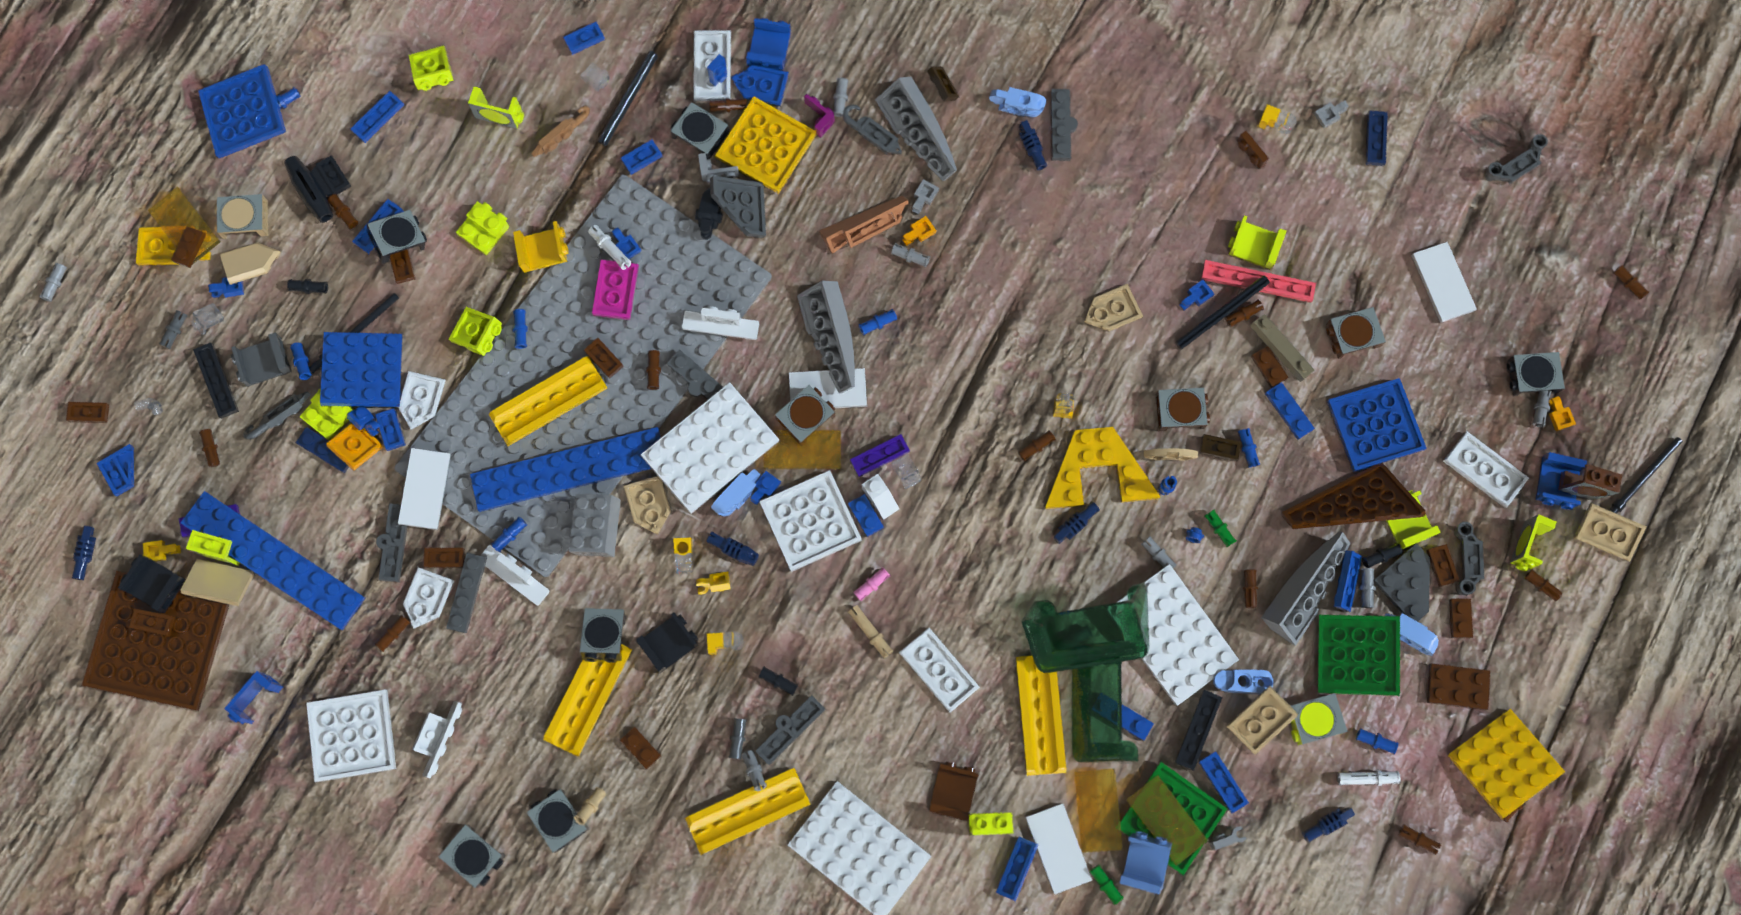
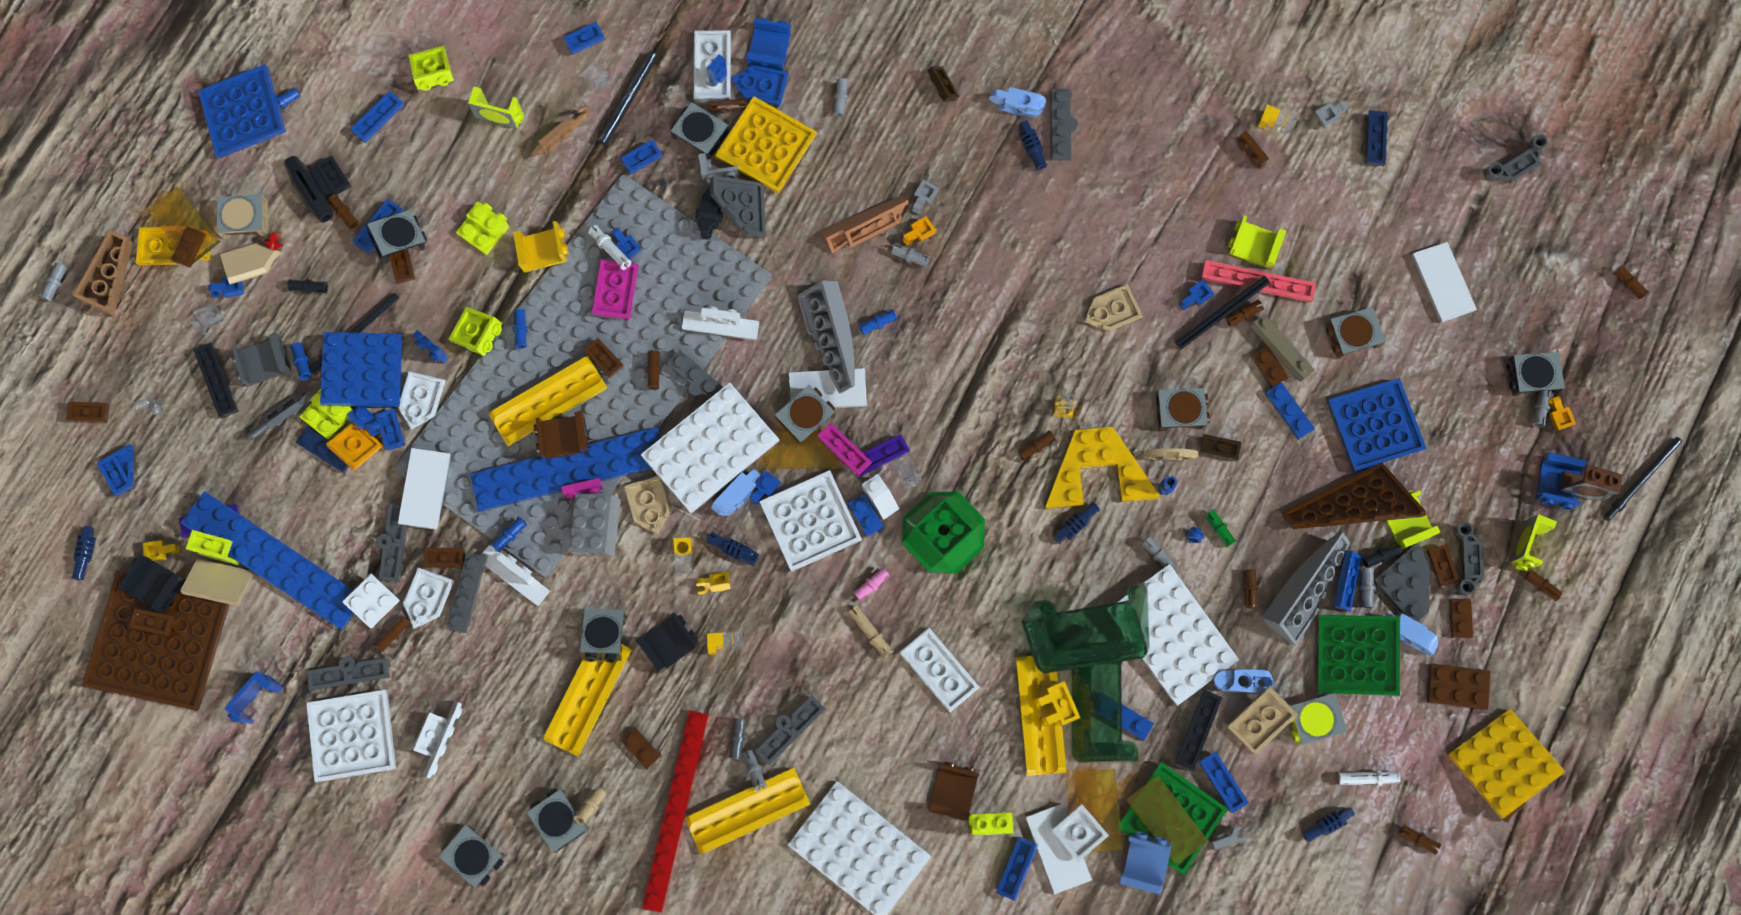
(105, 274): none -> medium nougat wedge
(173, 329): dark grey pin -> none
(209, 447): reddish brown axle -> none
(273, 242): none -> red plate
(348, 673): none -> dark grey hinge
(371, 600): none -> white plate
(436, 352): none -> blue wing
(562, 436): none -> reddish brown panel
(590, 487): none -> dark pink plate
(675, 811): none -> red plate
(778, 680): black pin -> none
(824, 123): magenta bracket -> none
(844, 449): none -> dark pink plate
(872, 132): dark grey plate -> none
(916, 123): light grey wedge -> none
(943, 552): none -> green piece
(1062, 704): none -> yellow plate
(1080, 833): none -> white plate
(1106, 884): green pin -> none
(1249, 448): blue pin -> none
(1377, 741): blue pin -> none
(1486, 469): white tile -> none
(1610, 532): tan tile -> none

